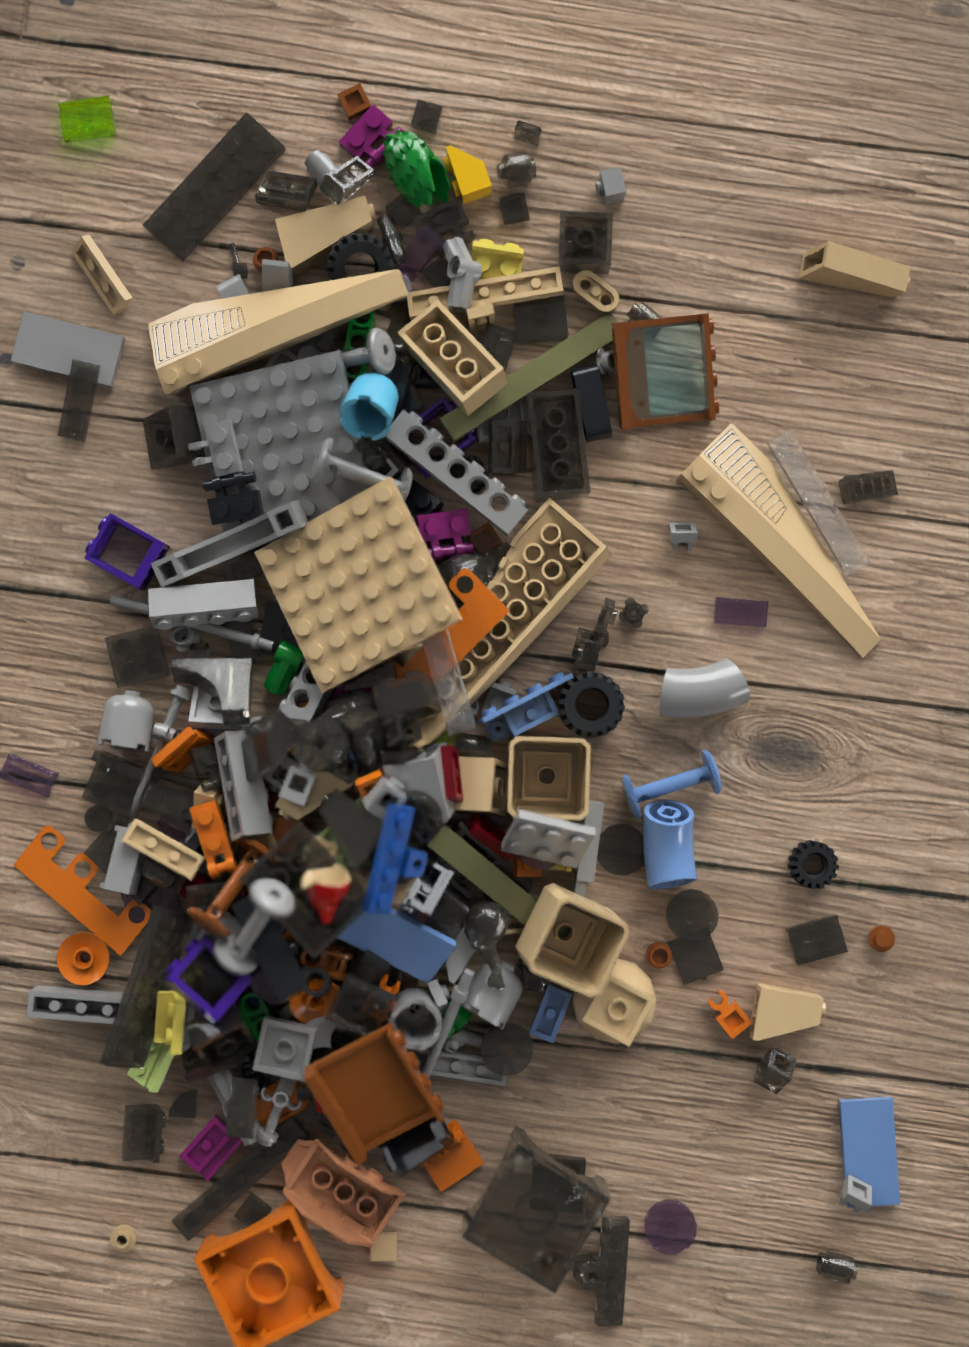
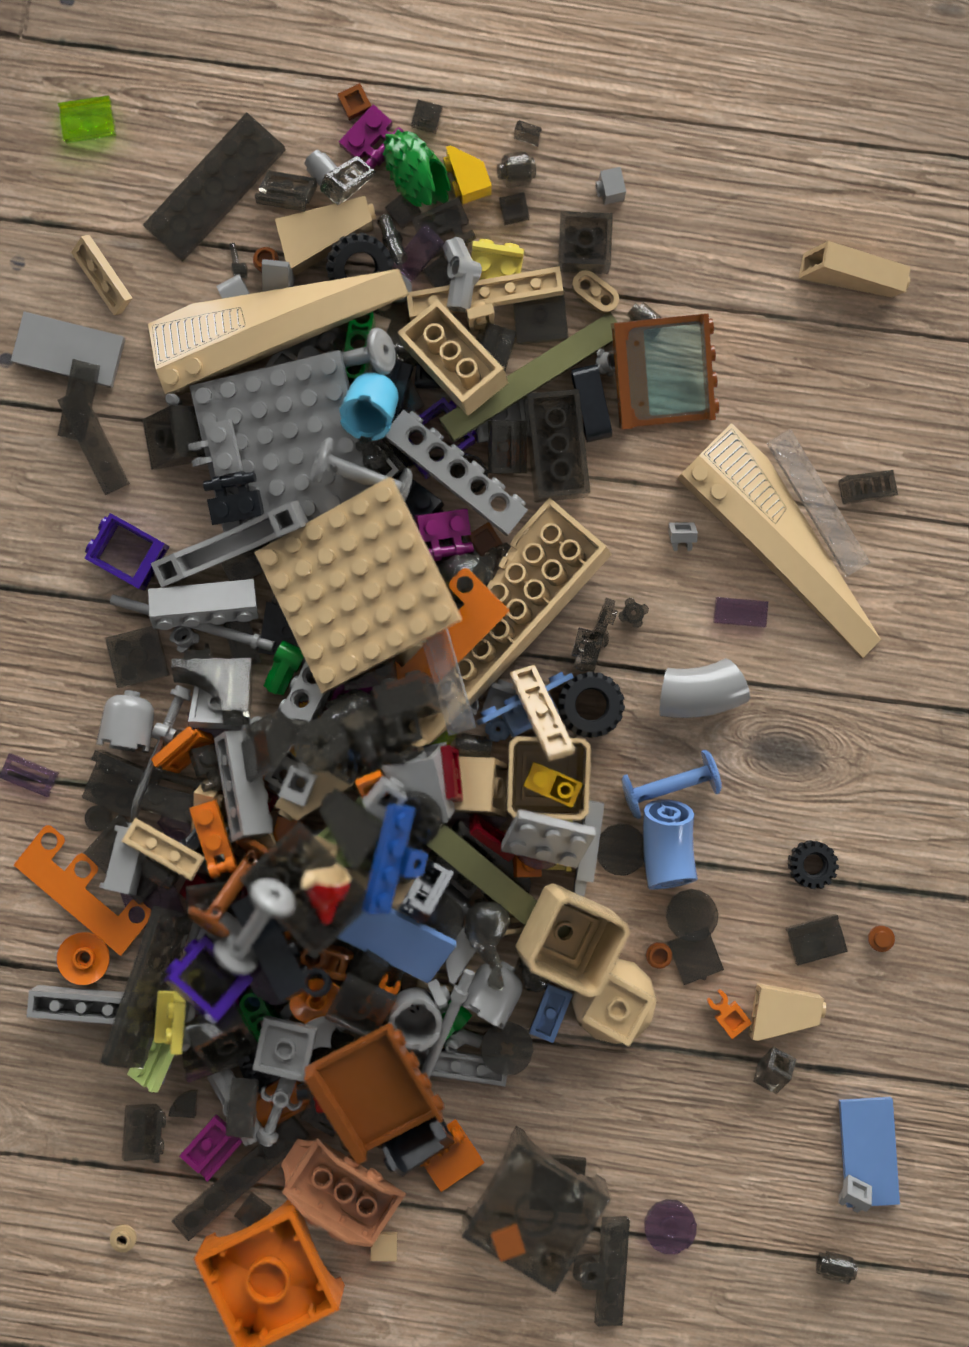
(93, 441): none -> clear smoke tile
(173, 399): none -> light grey piece
(508, 1242): none -> dark orange tile
(541, 713): none -> tan plate
(552, 784): none -> yellow slope

